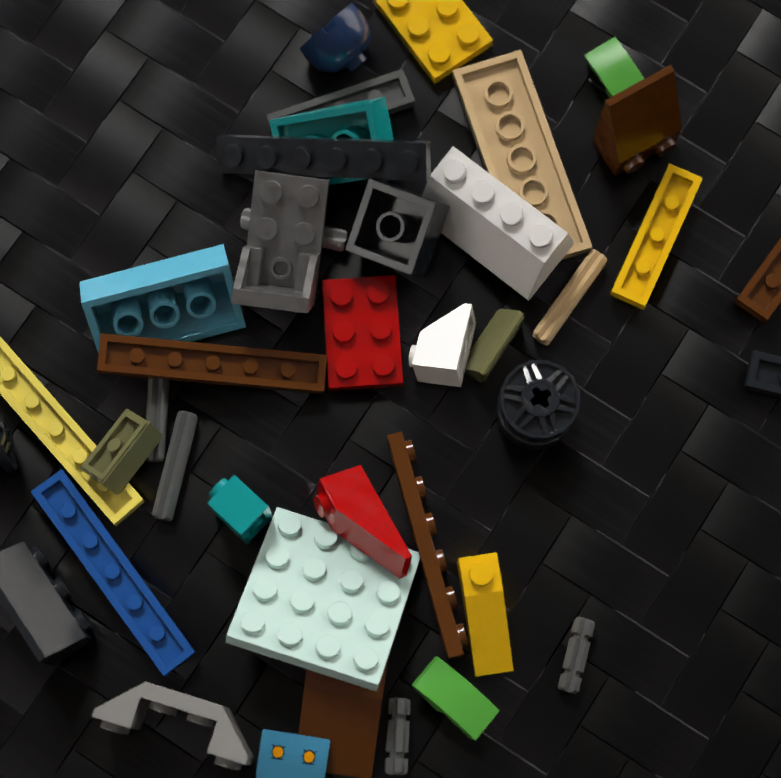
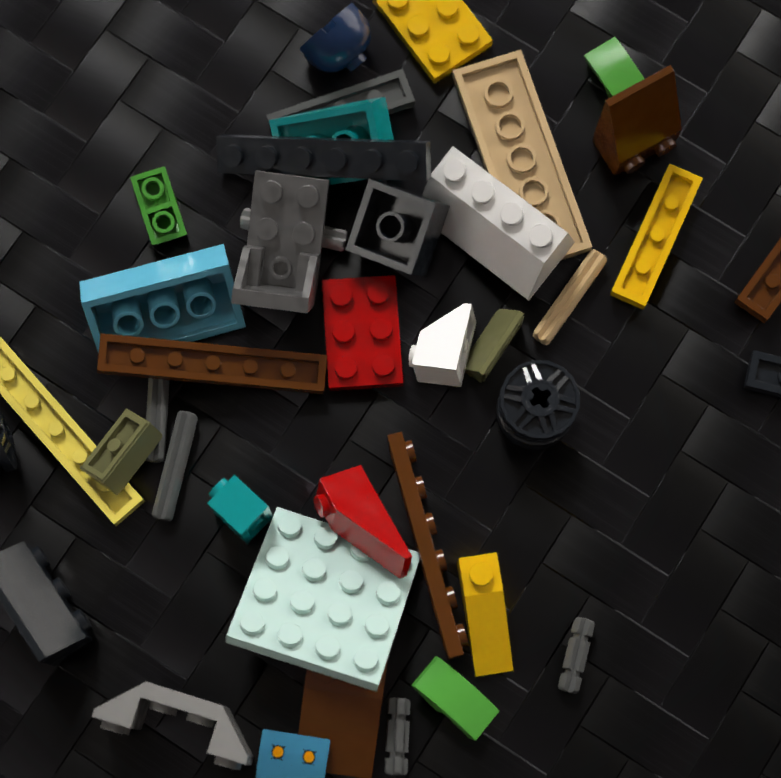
(113, 573): blue plate -> none
(158, 206): none -> bright green slope

